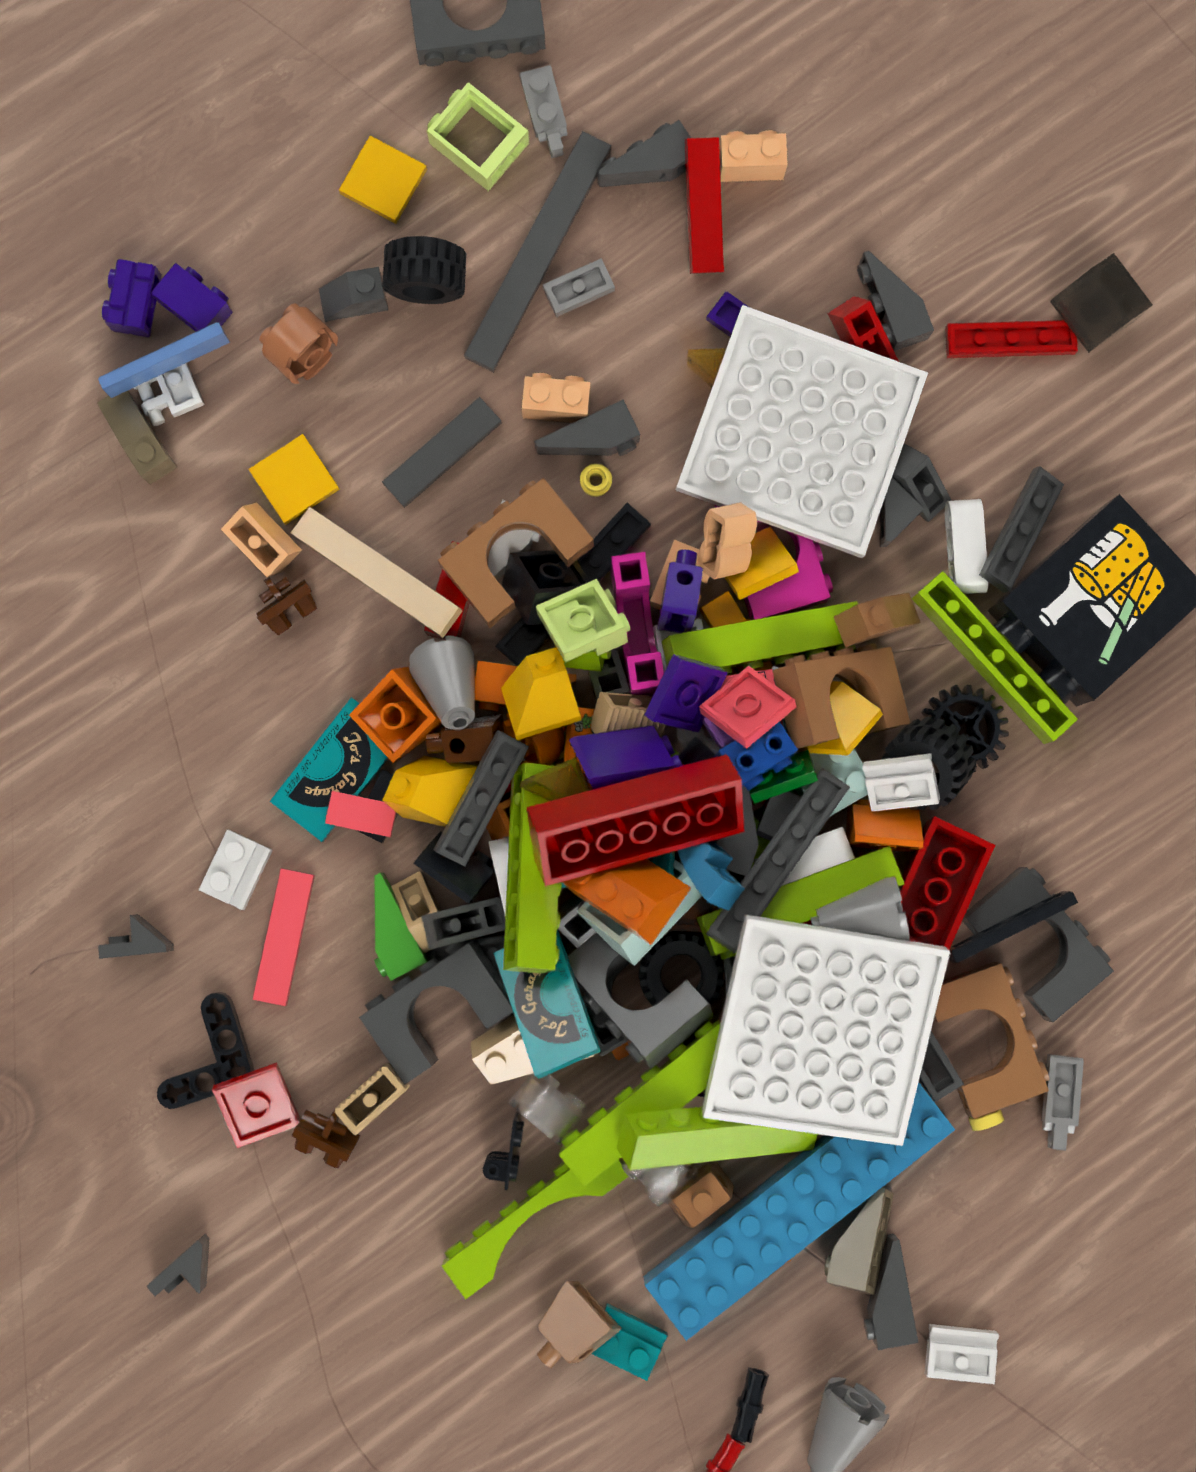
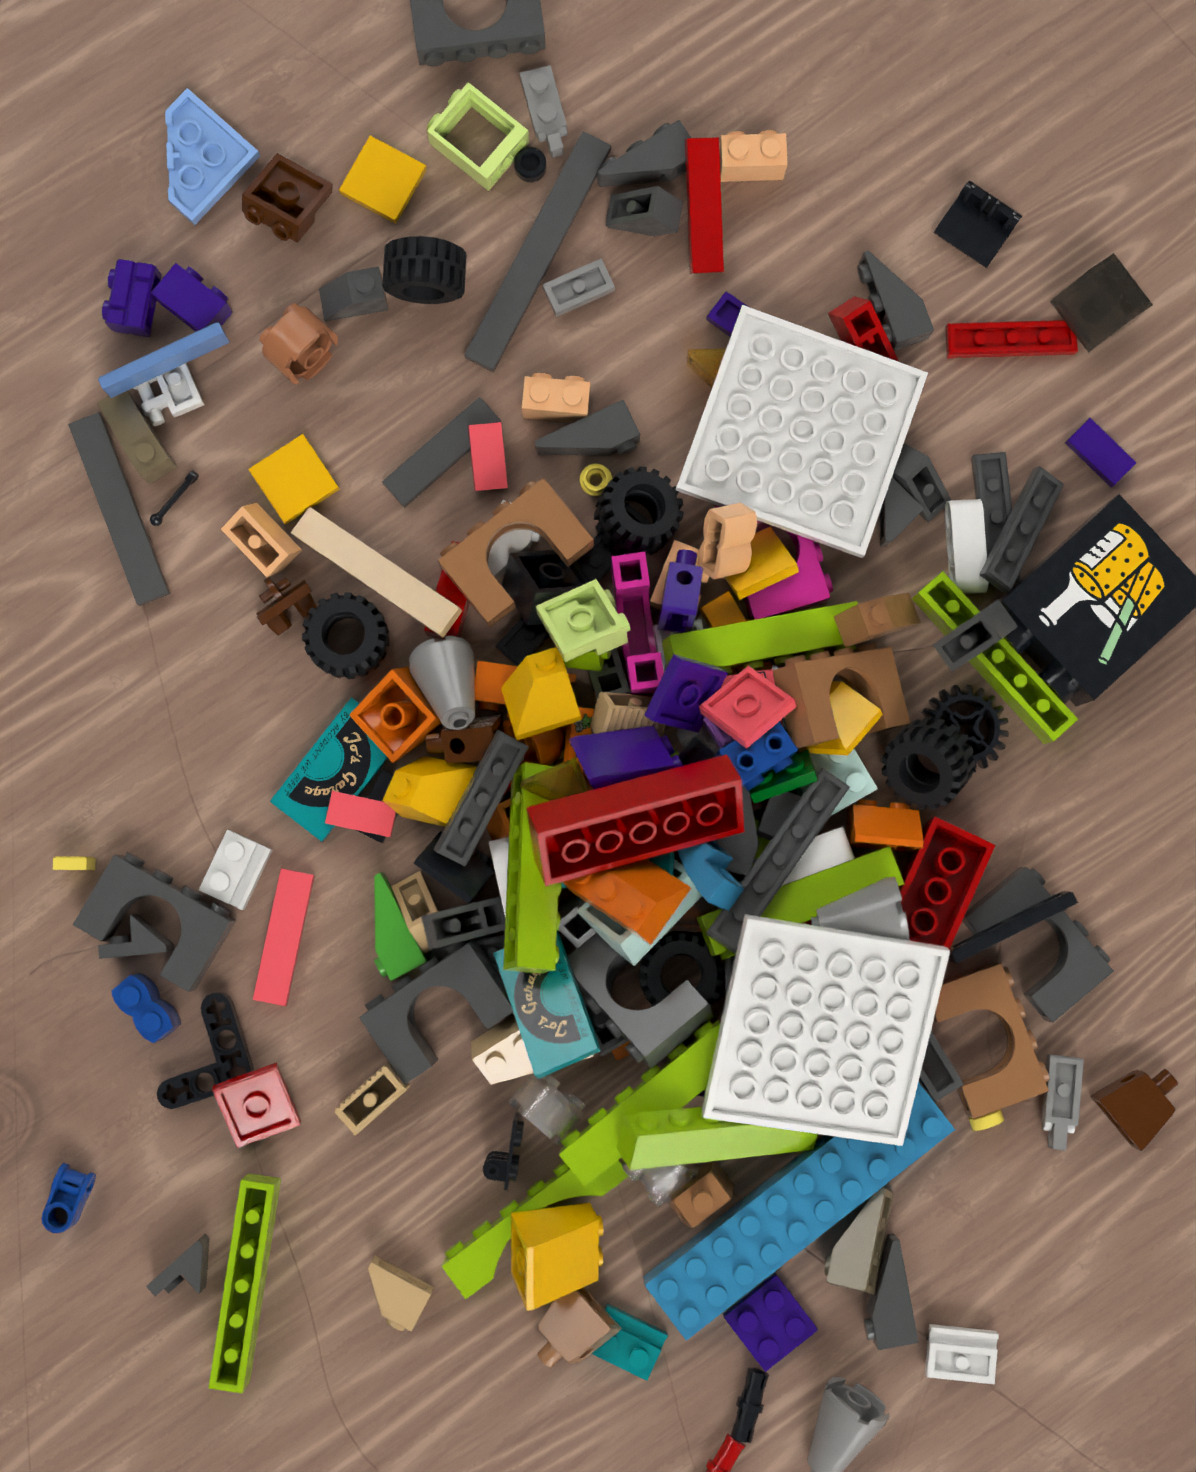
(69, 1191): none -> blue piece
(73, 863): none -> light yellow tile
(119, 509): none -> dark grey tile
(141, 1000): none -> blue brick
(156, 519): none -> black hinge
(202, 156): none -> light blue plate
(202, 925): none -> dark grey arch
(244, 1283): none -> lime brick
(285, 198): none -> reddish brown plate
(323, 619): none -> black tyre
(326, 1135): reddish brown hips -> none
(398, 1294): none -> tan slope
(487, 456): none -> coral tile
(530, 164): none -> black tile
(554, 1252): none -> yellow slope
(645, 212): none -> dark grey slope
(652, 493): none -> black tyre
(770, 1322): none -> dark purple plate
(901, 782): white plate -> none
(975, 635): none -> dark grey slope
(977, 224): none -> black hinge
(993, 489): none -> dark grey tile
(1100, 452): none -> dark purple tile
(1138, 1105): none -> reddish brown torso

